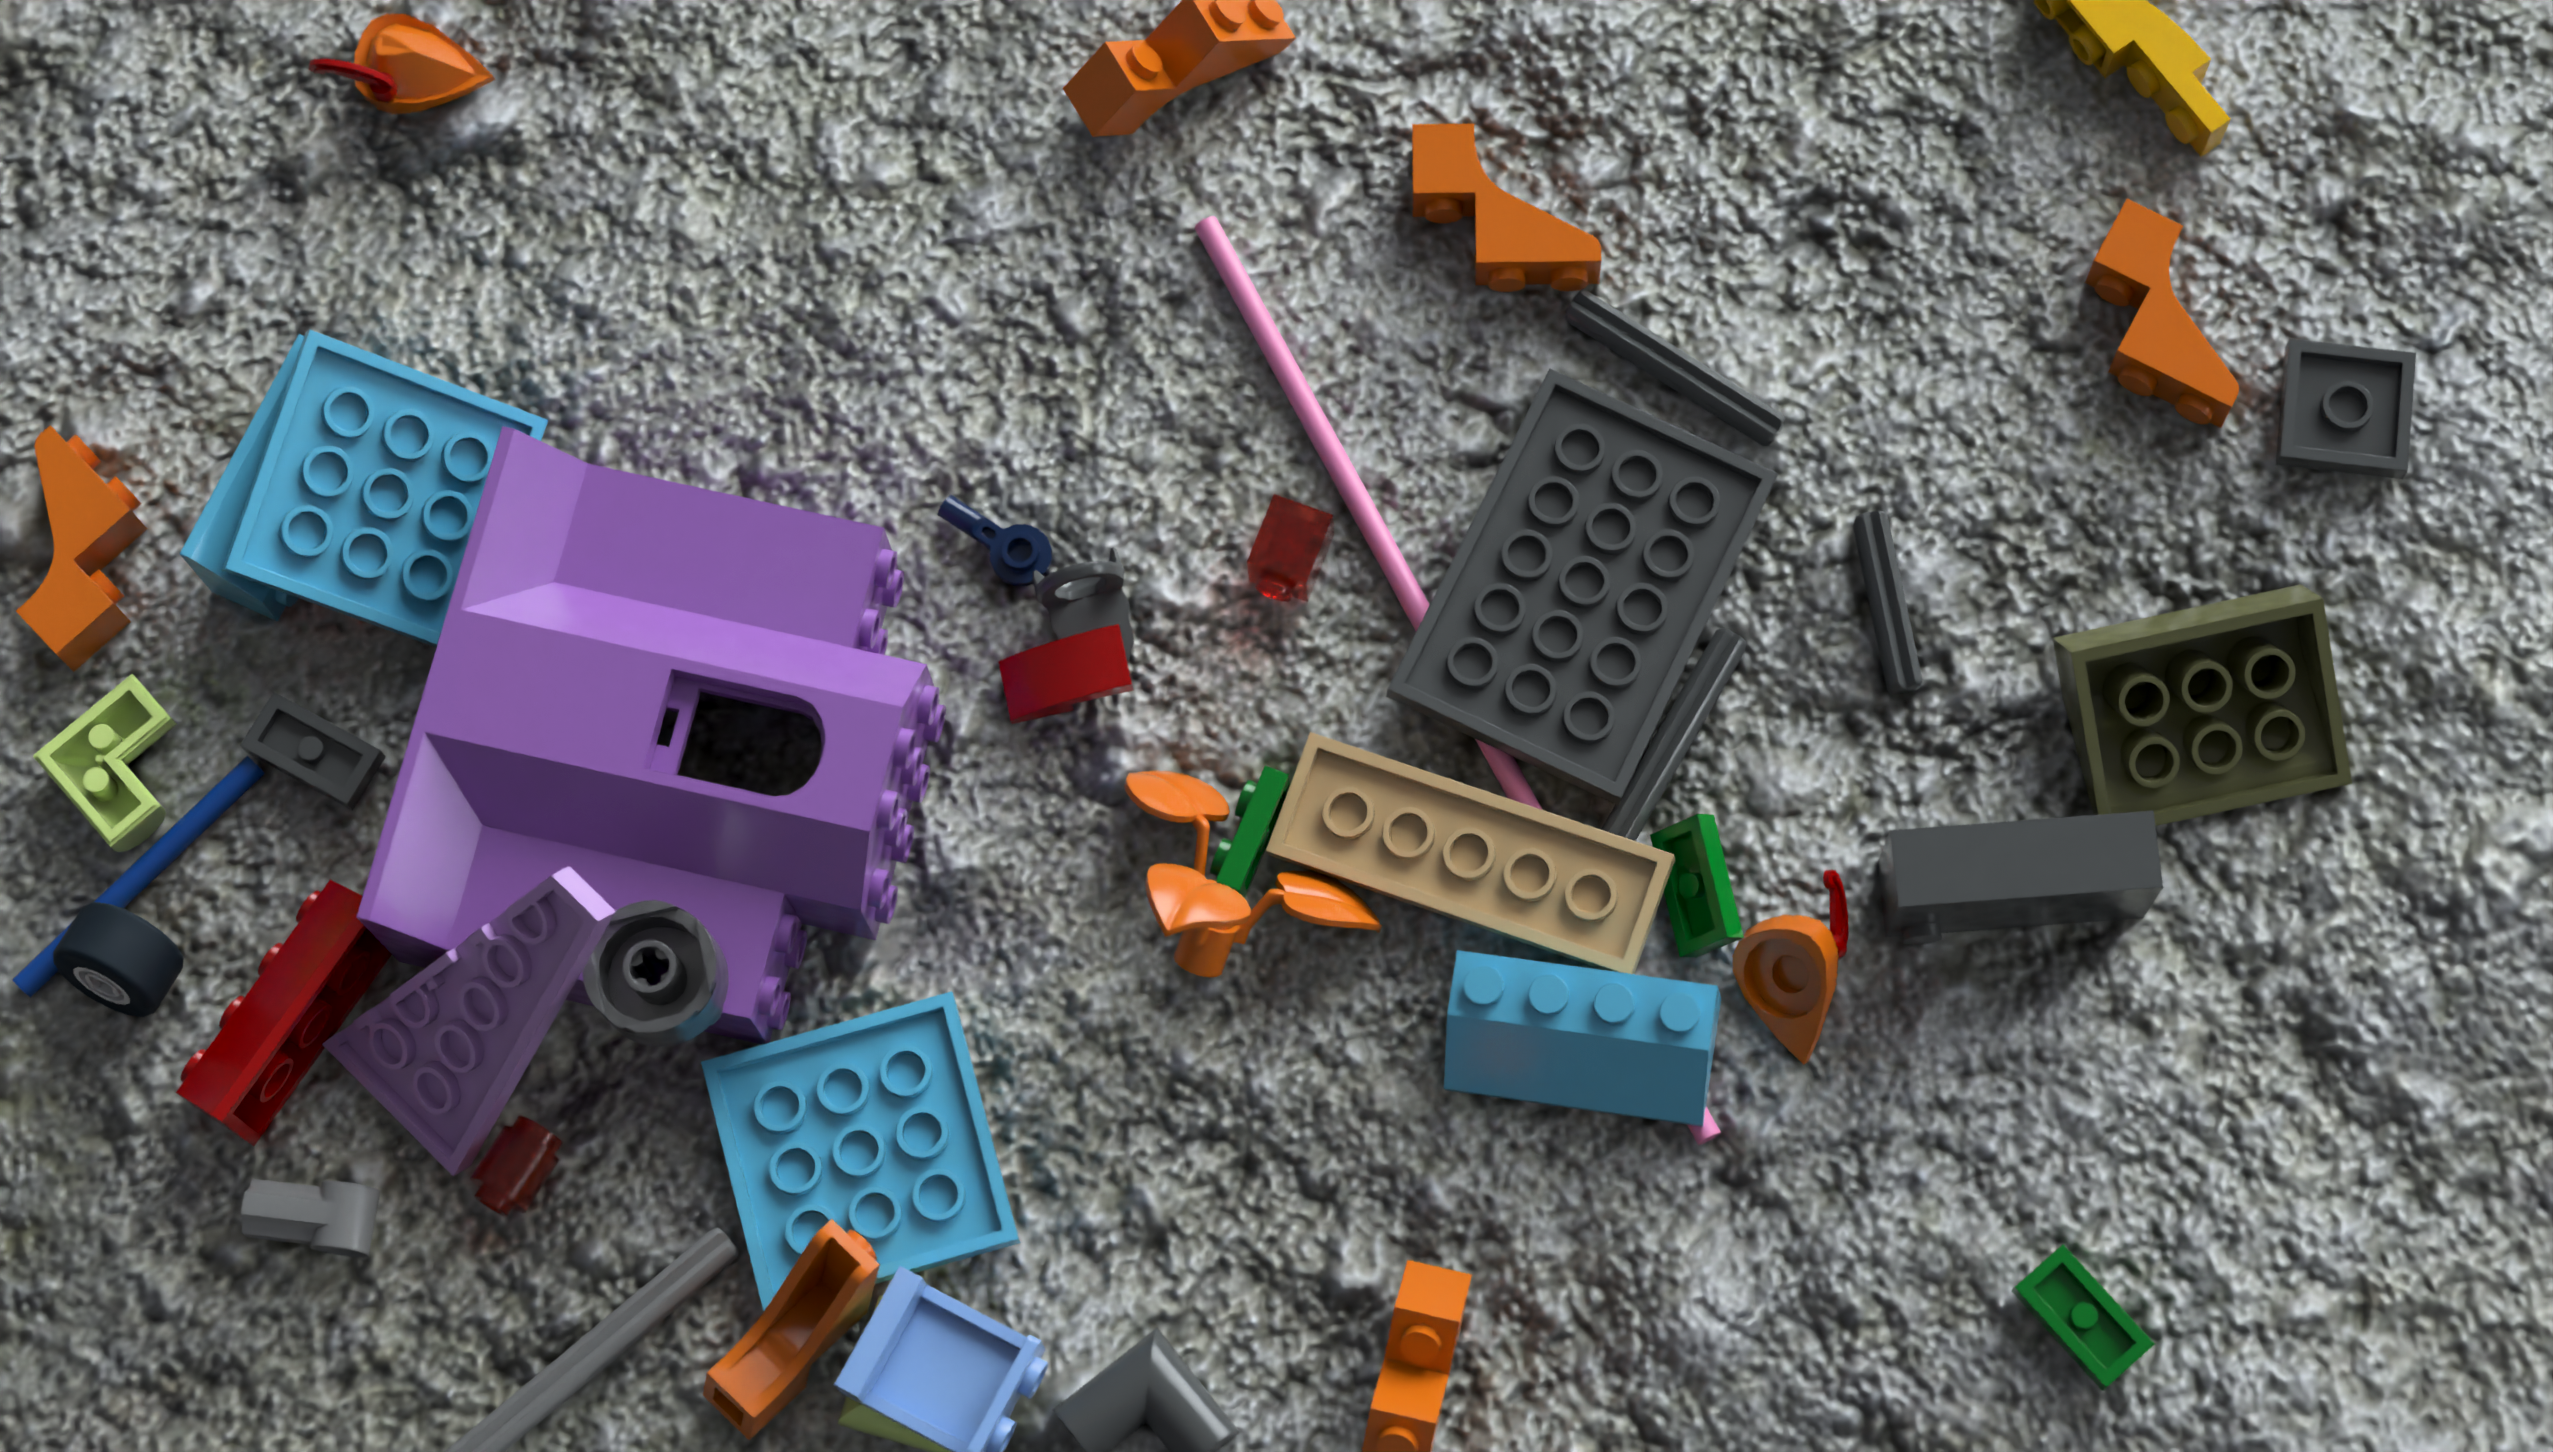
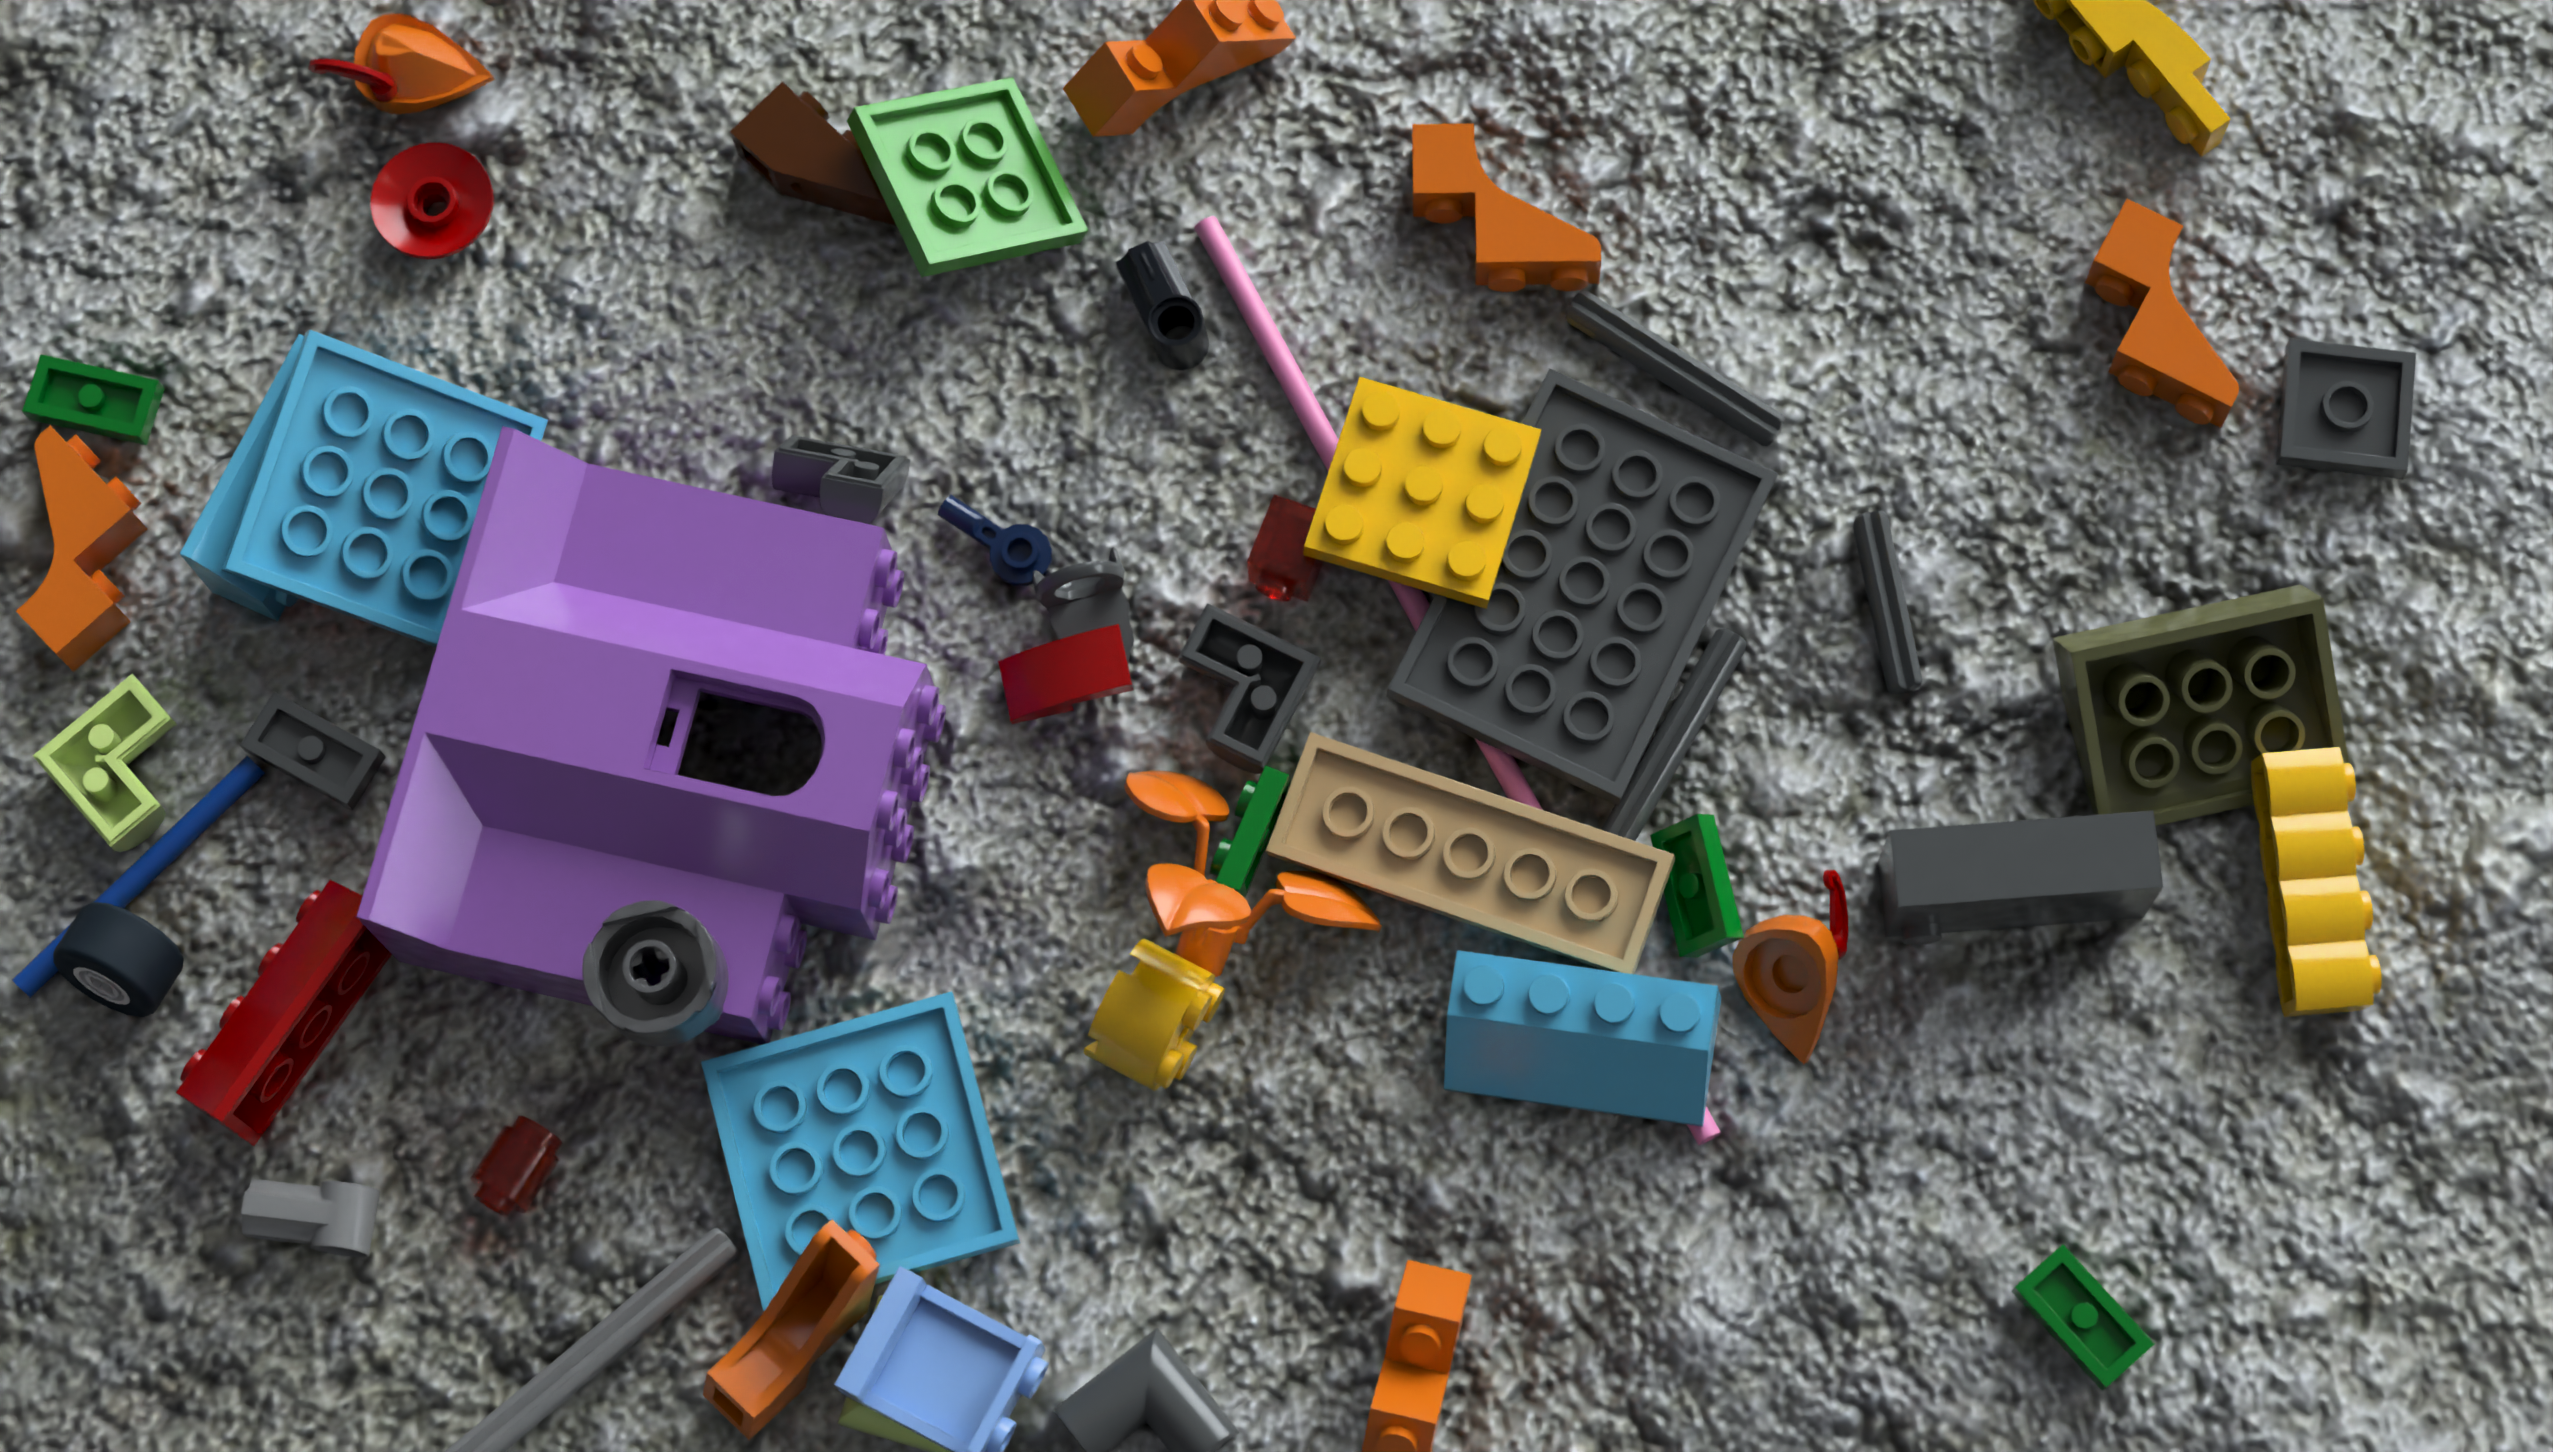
(93, 399): none -> green plate
(427, 176): none -> red dish
(469, 1023): lavender wing -> none
(806, 156): none -> reddish brown slope
(846, 478): none -> dark grey brick
(967, 176): none -> plate
(1152, 1016): none -> yellow brick
(1164, 304): none -> black piece
(1265, 680): none -> dark grey brick
(1422, 492): none -> yellow plate
(2312, 882): none -> yellow brick

